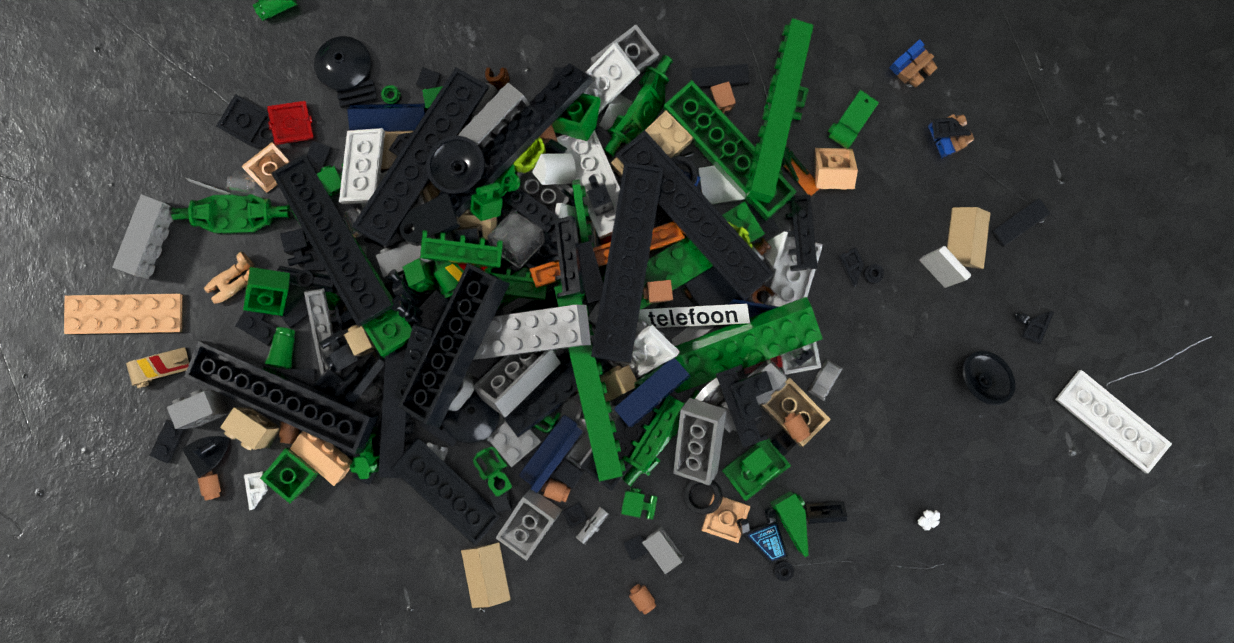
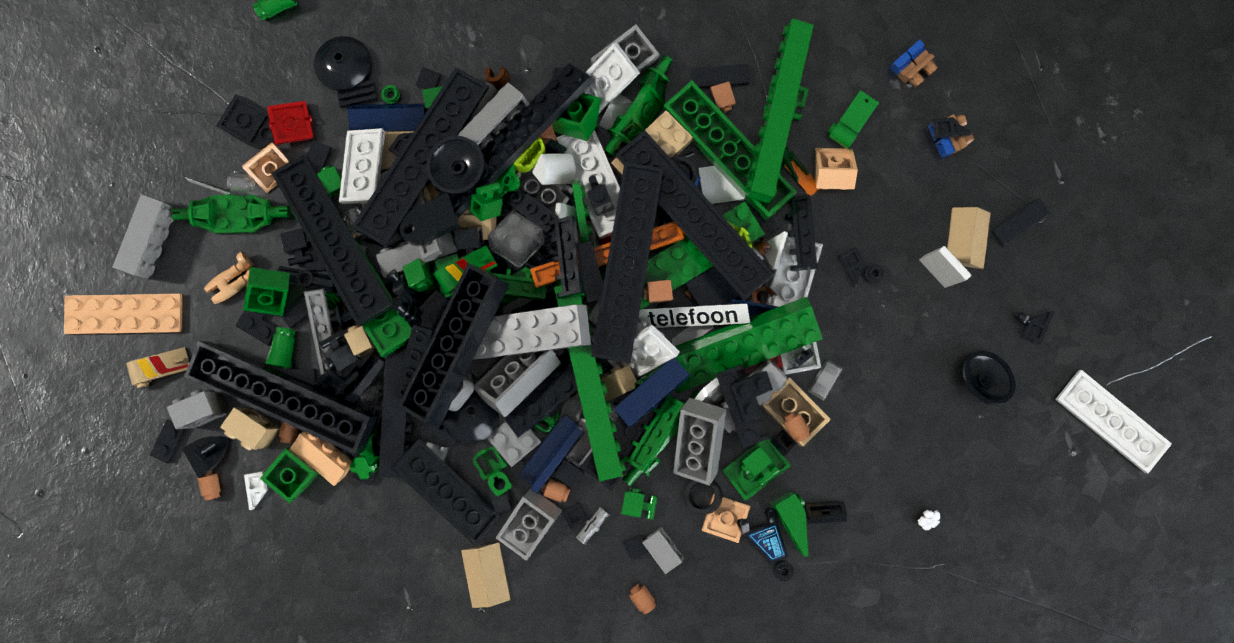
(460, 251): green hinge -> none

